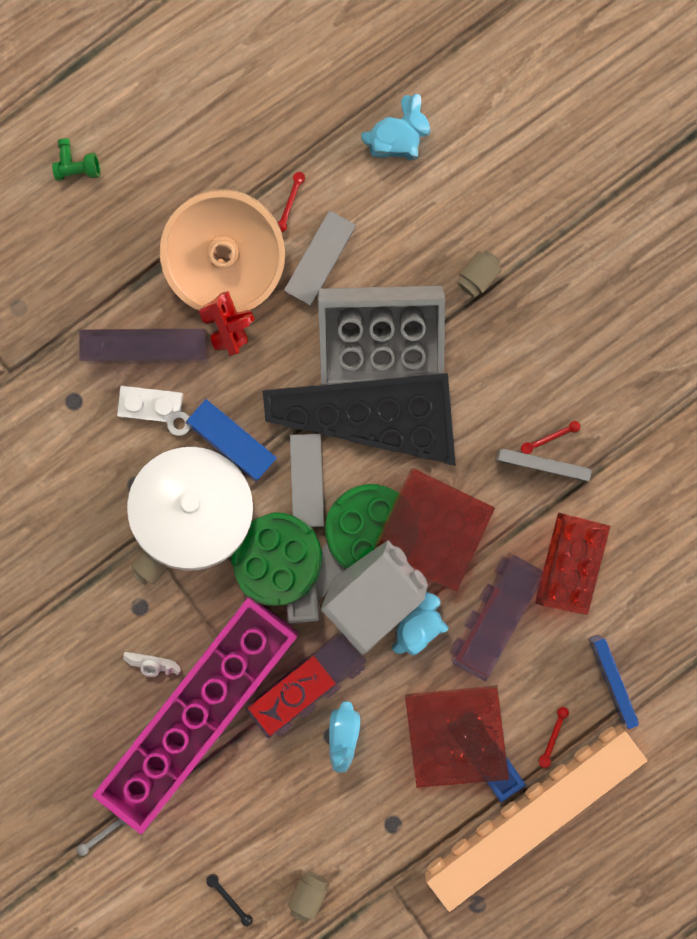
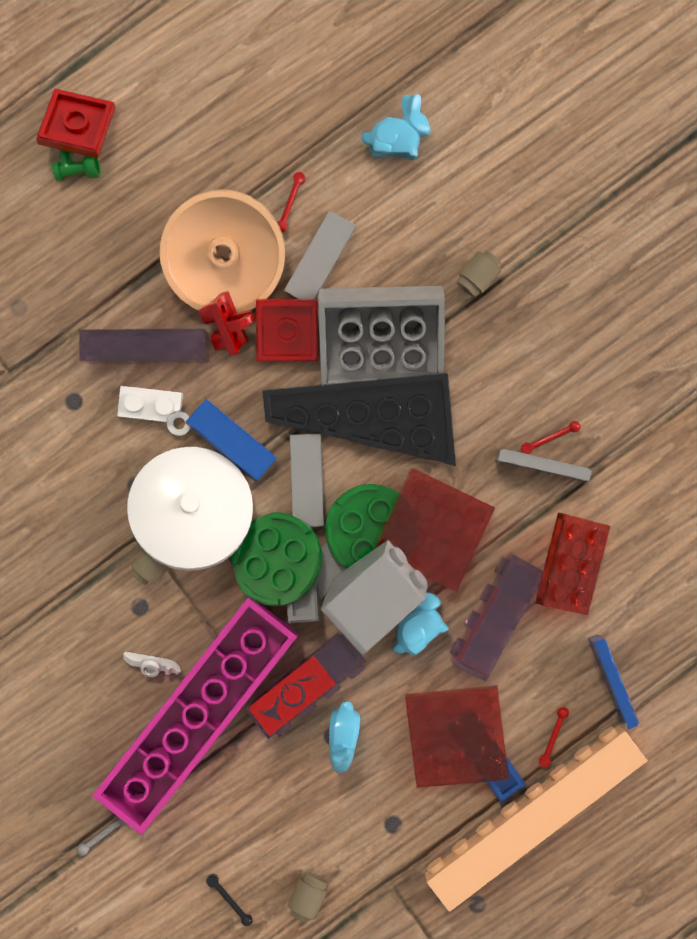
(75, 123): none -> red tile
(286, 330): none -> red tile

